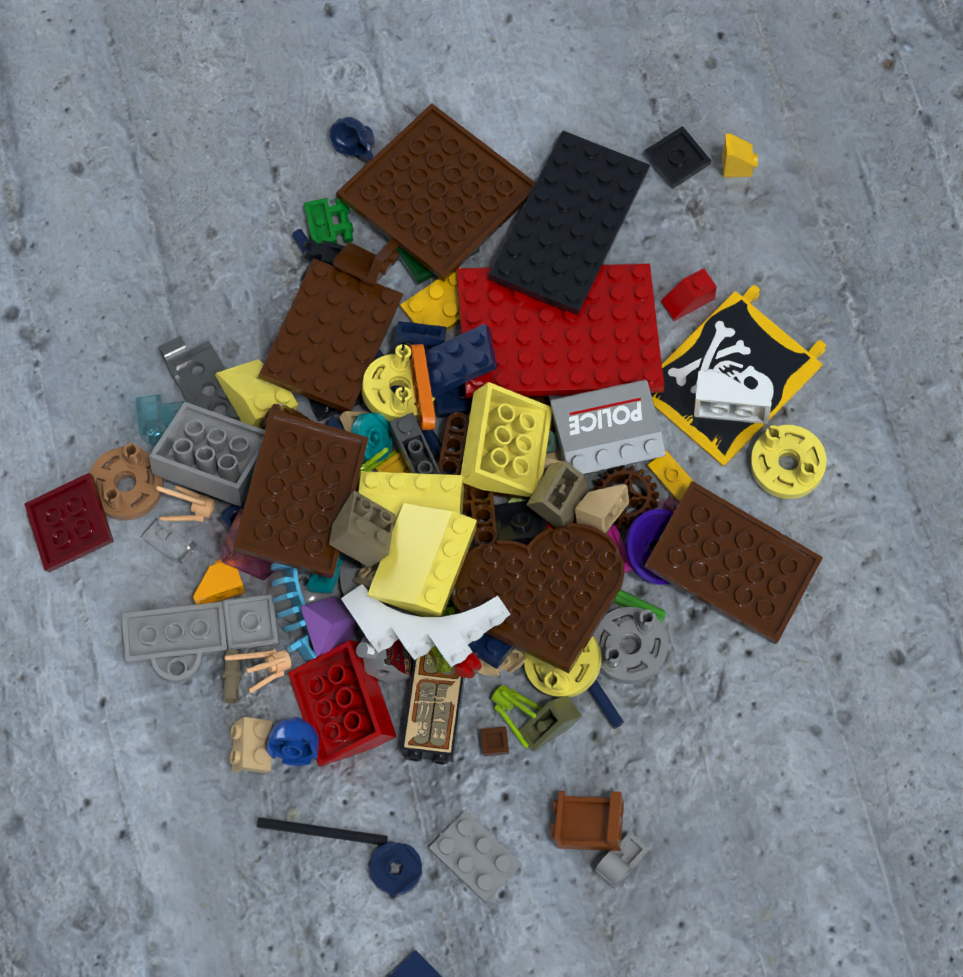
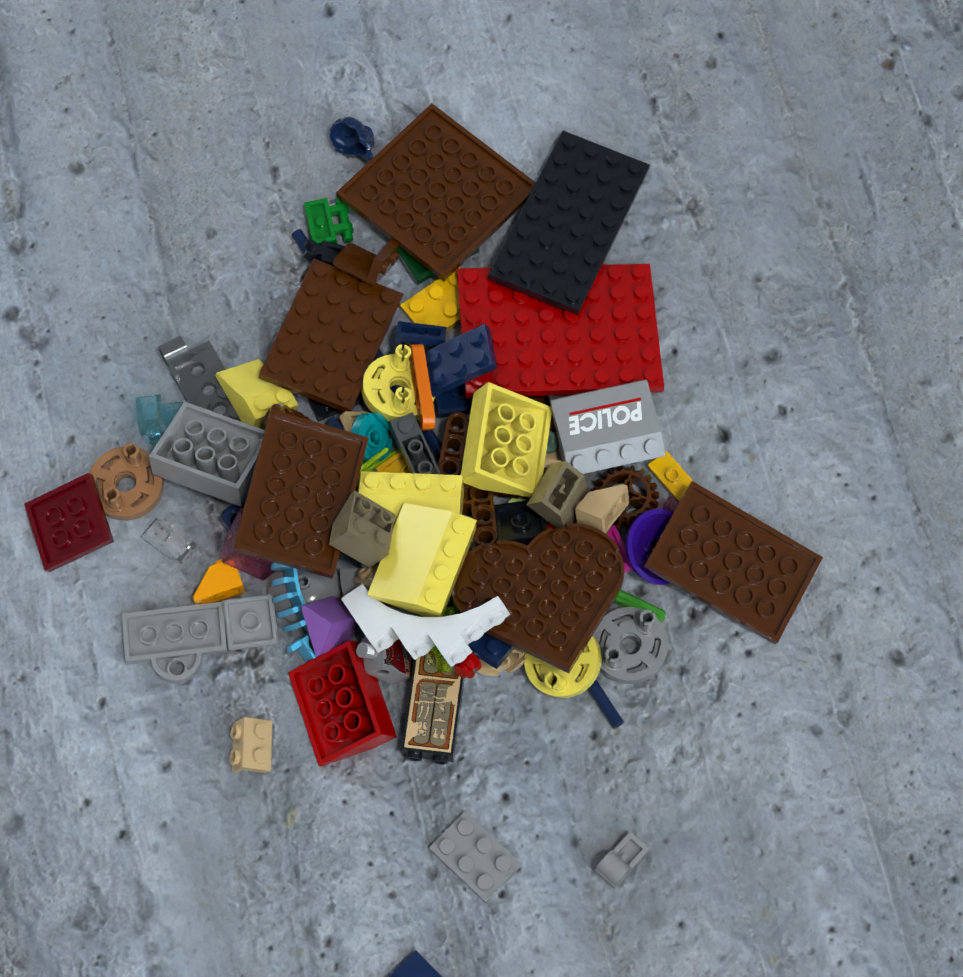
(201, 505): light nougat plant -> none
(231, 678): dark tan pin -> none
(276, 662): light nougat plant -> none
(294, 742): blue cylinder -> none
(321, 831): black piece -> none
(323, 584): teal plate -> none
(396, 853): dark blue plate -> none
(494, 741): reddish brown plate -> none
(509, 698): lime plant -> none
(550, 722): olive slope -> none
(588, 822): dark orange panel -> none
(677, 157): black plate -> none
(689, 295): red slope -> none
(727, 399): white slope -> none
(738, 157): yellow slope -> none
(747, 349): flag -> none
(774, 446): light yellow piece -> none

